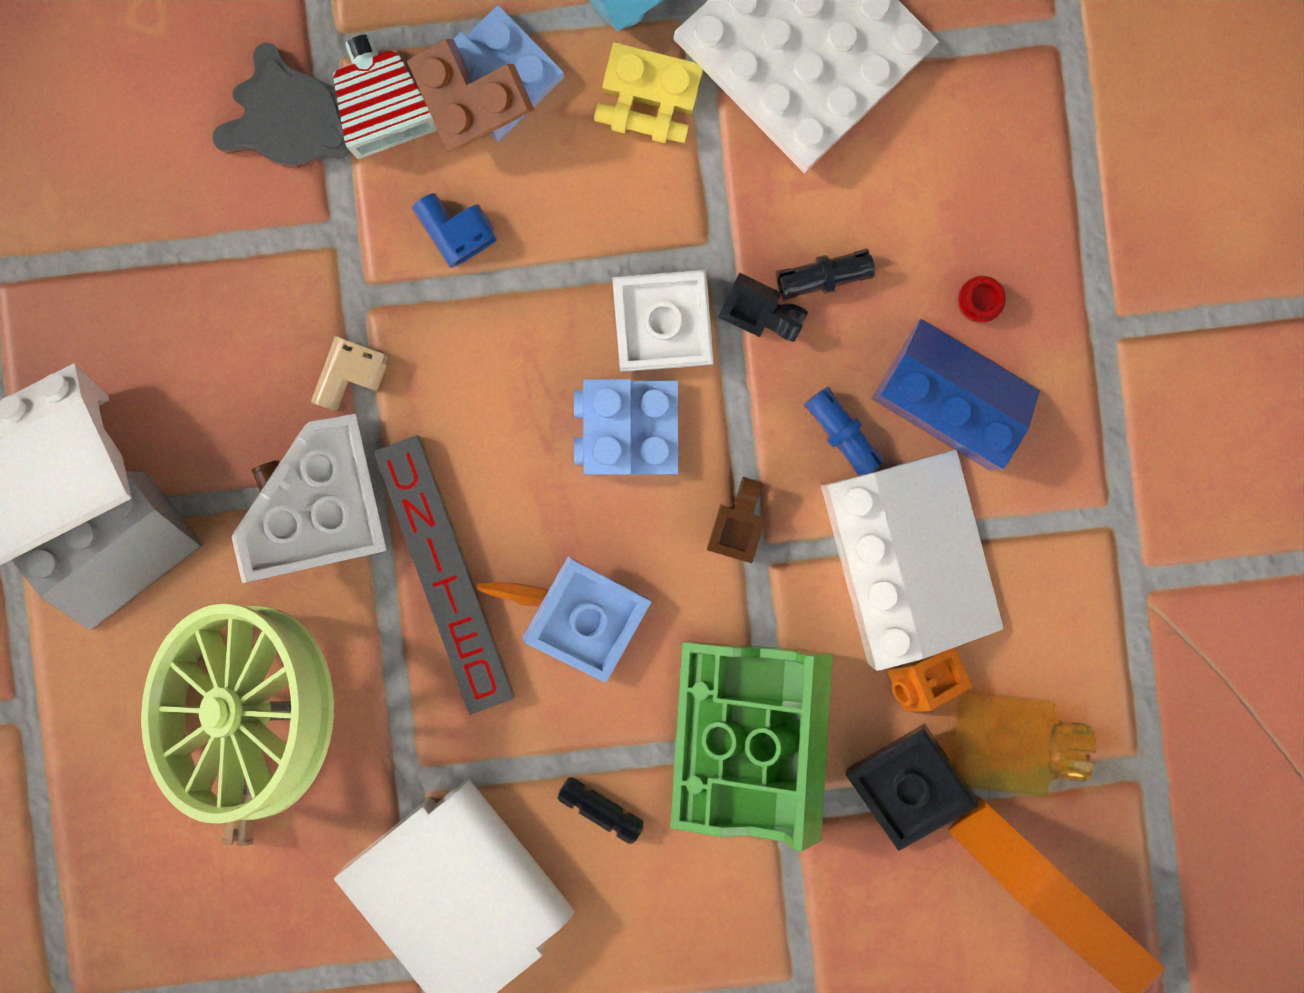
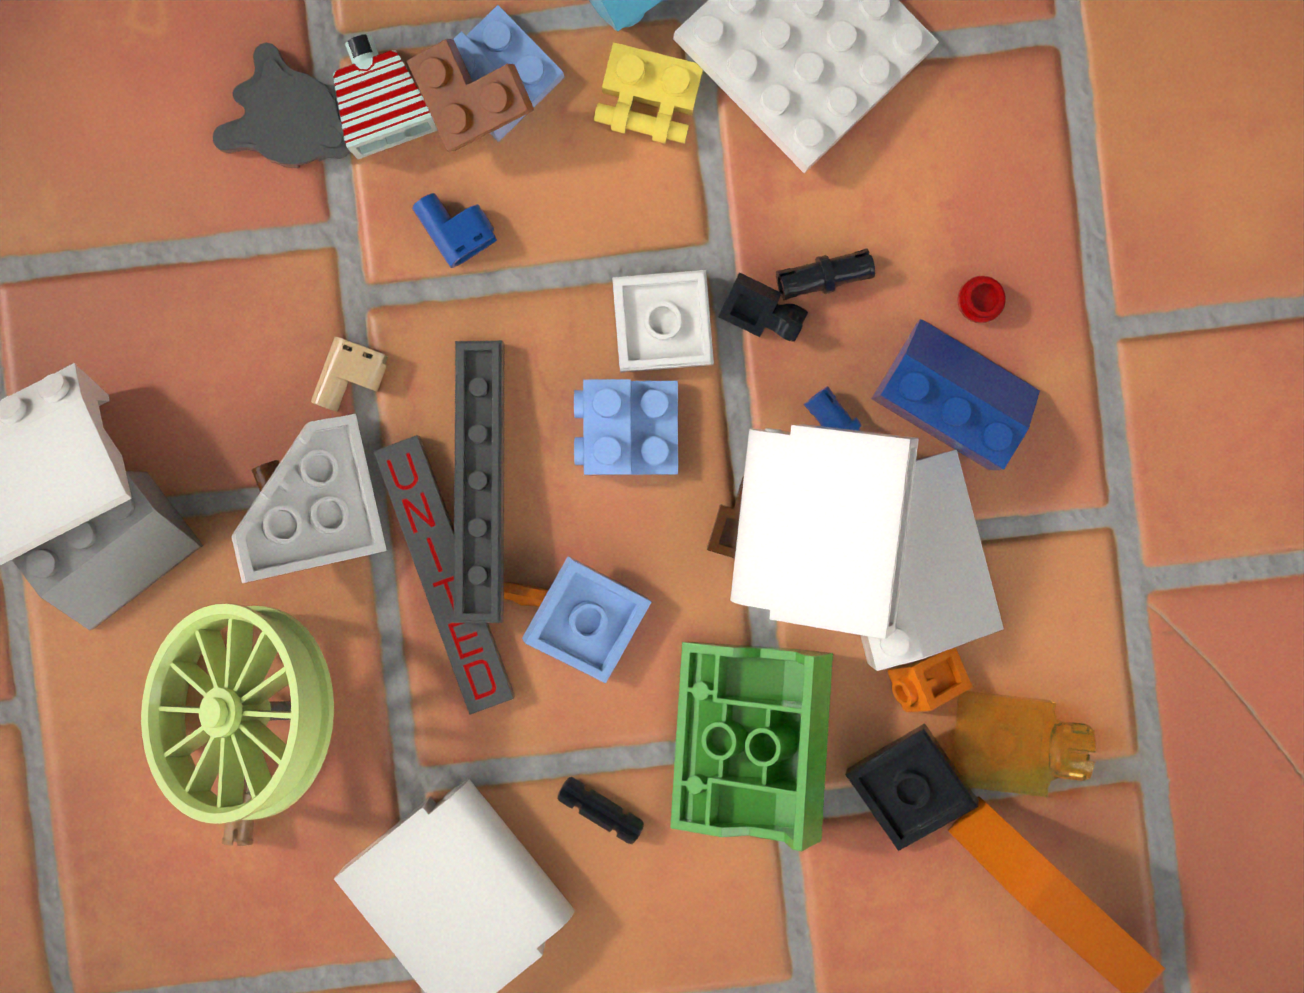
(479, 482): none -> dark grey tile
(825, 527): none -> white piece

